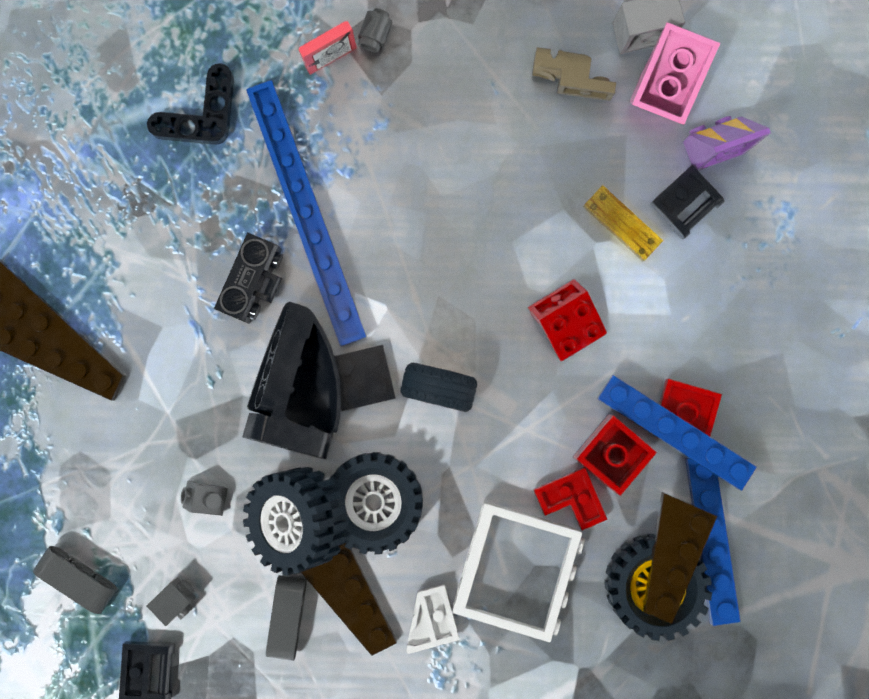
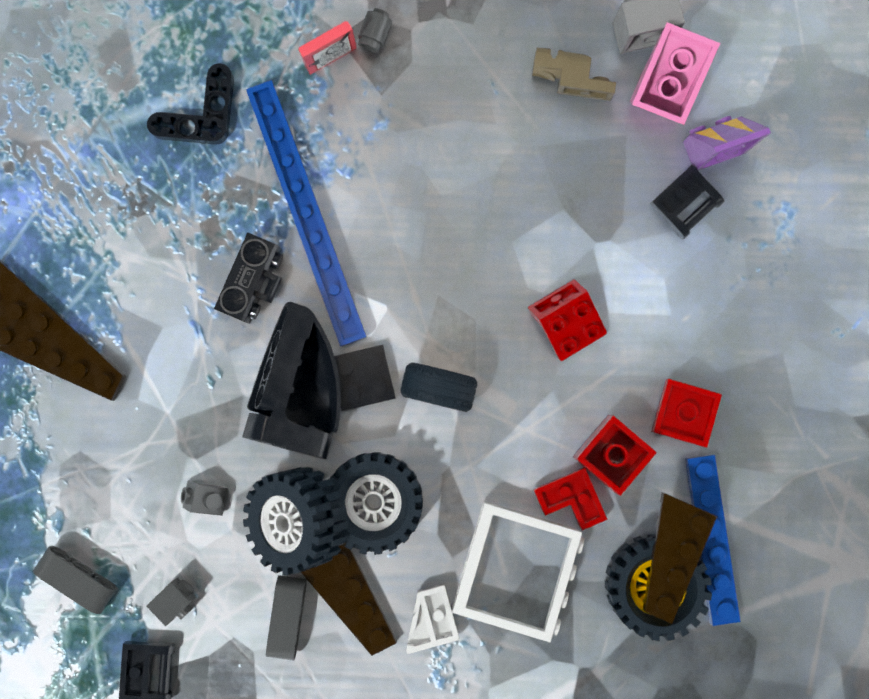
(623, 223): clear yellow tile -> none
(676, 433): blue plate -> none

